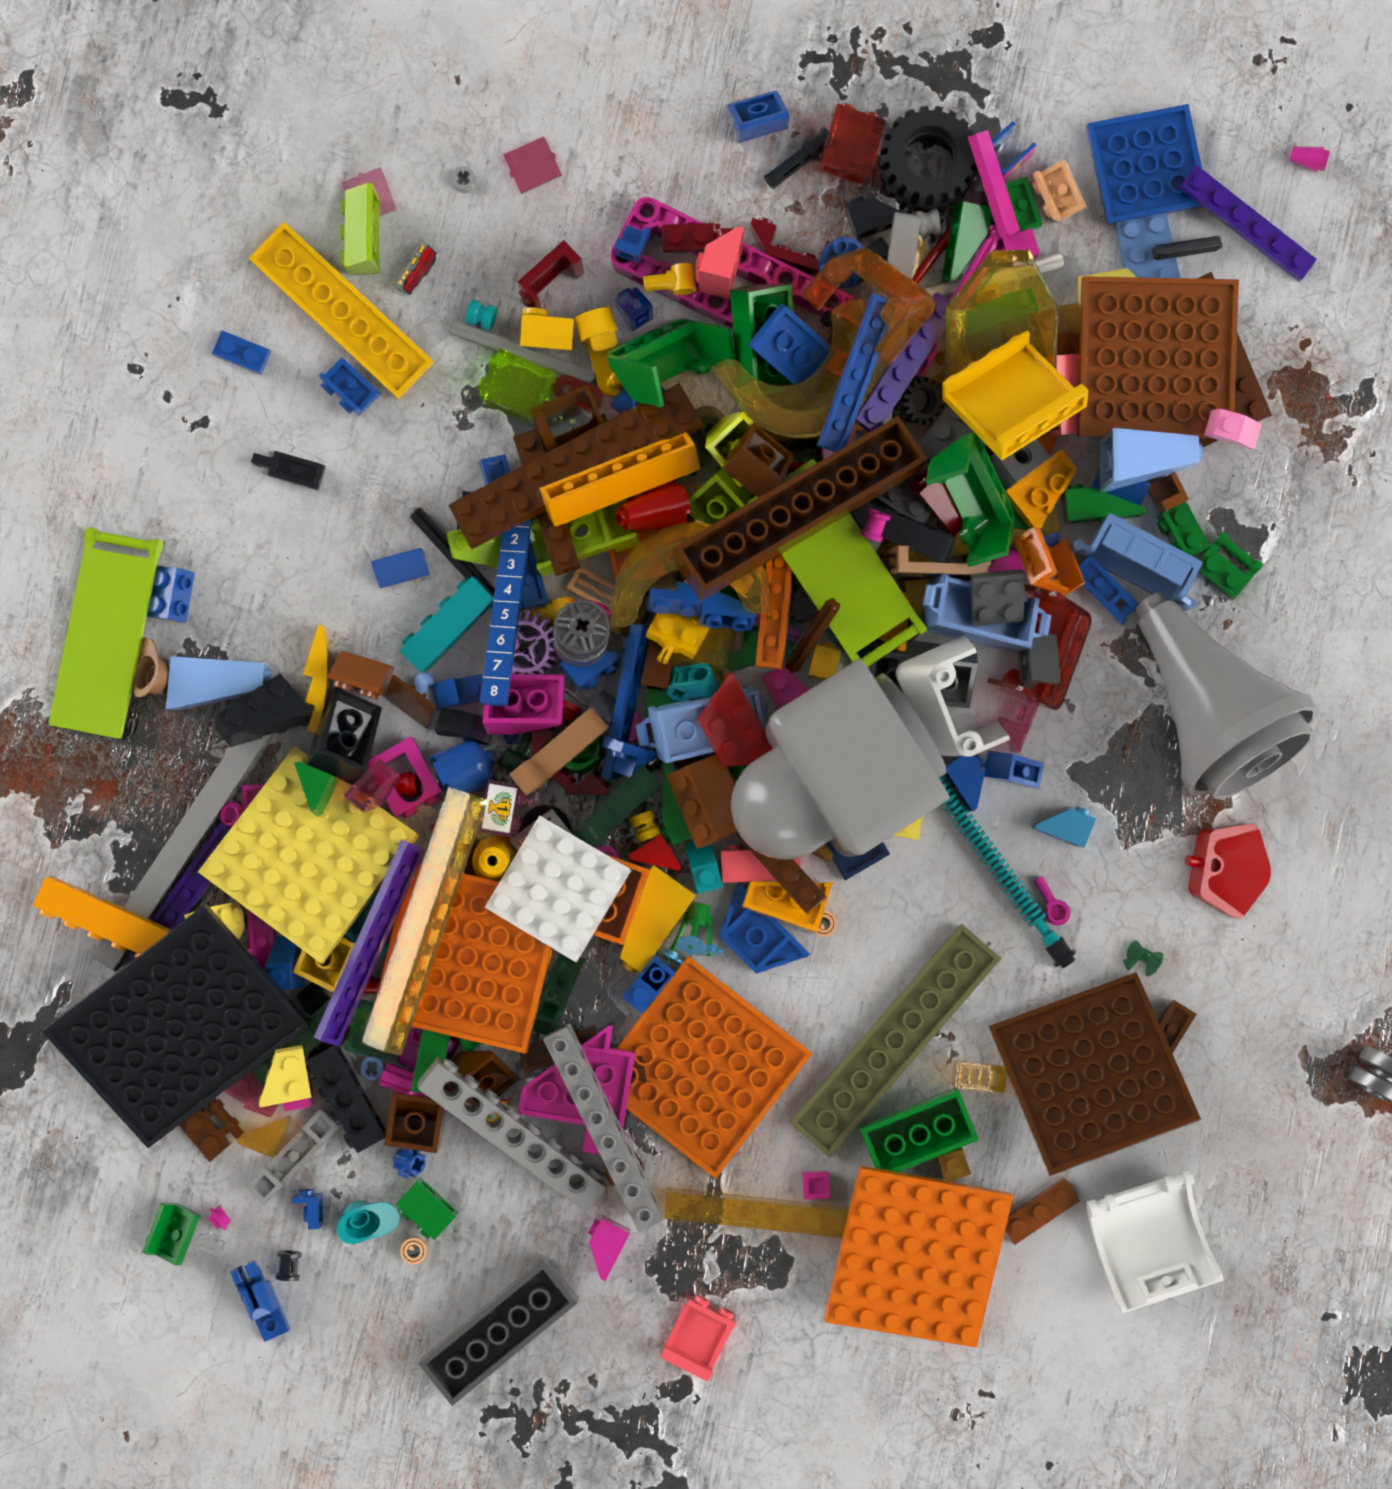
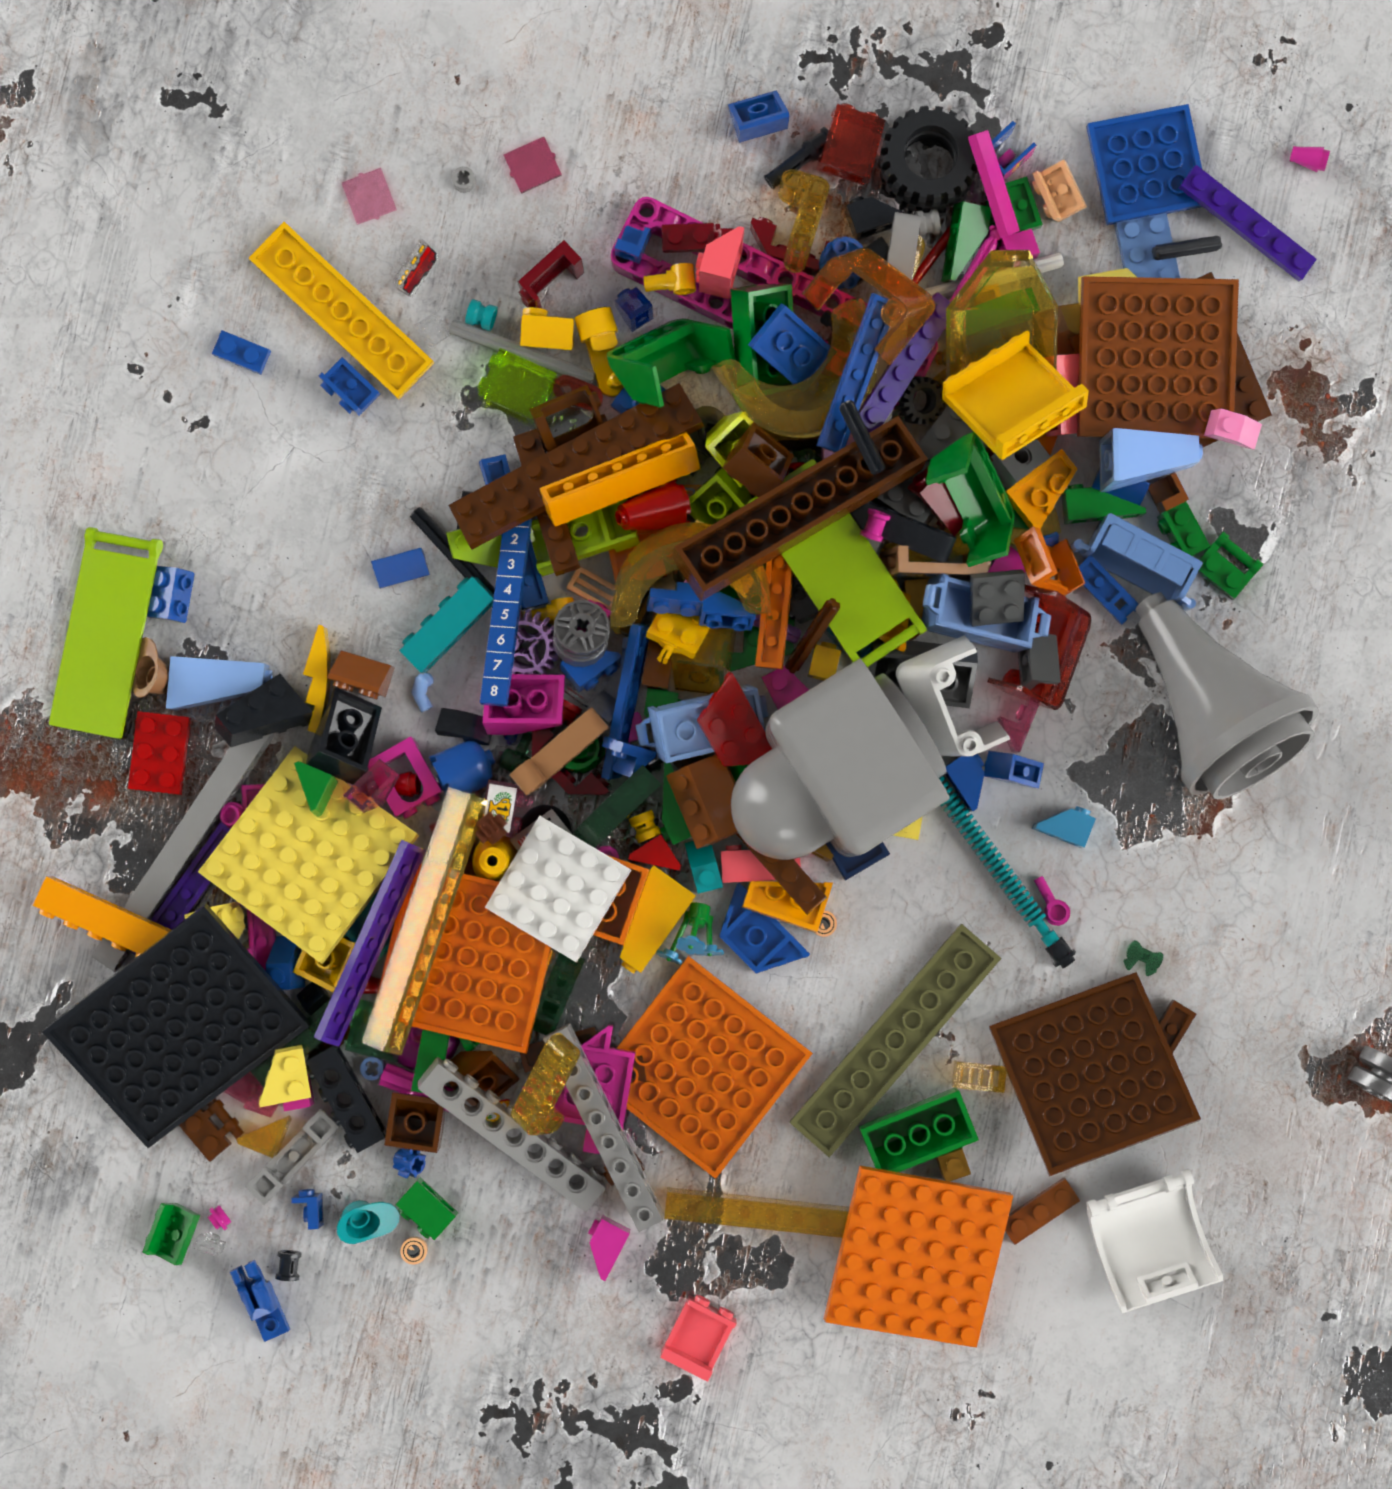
(159, 753): none -> red plate
(291, 469): black hinge -> none
(360, 230): lime slope -> none
(410, 701): reddish brown piece -> none
(457, 692): blue slope -> none
(491, 828): none -> copper gear
(498, 1331): dark grey brick -> none
(535, 1105): none -> clear yellow beam
(648, 984): blue slope -> none
(693, 681): teal piece -> none
(810, 195): none -> clear yellow beam
(816, 1184): dark pink plate -> none
(862, 437): none -> black axle
(1006, 158): none -> dark pink tile
(1229, 868): red animal -> none

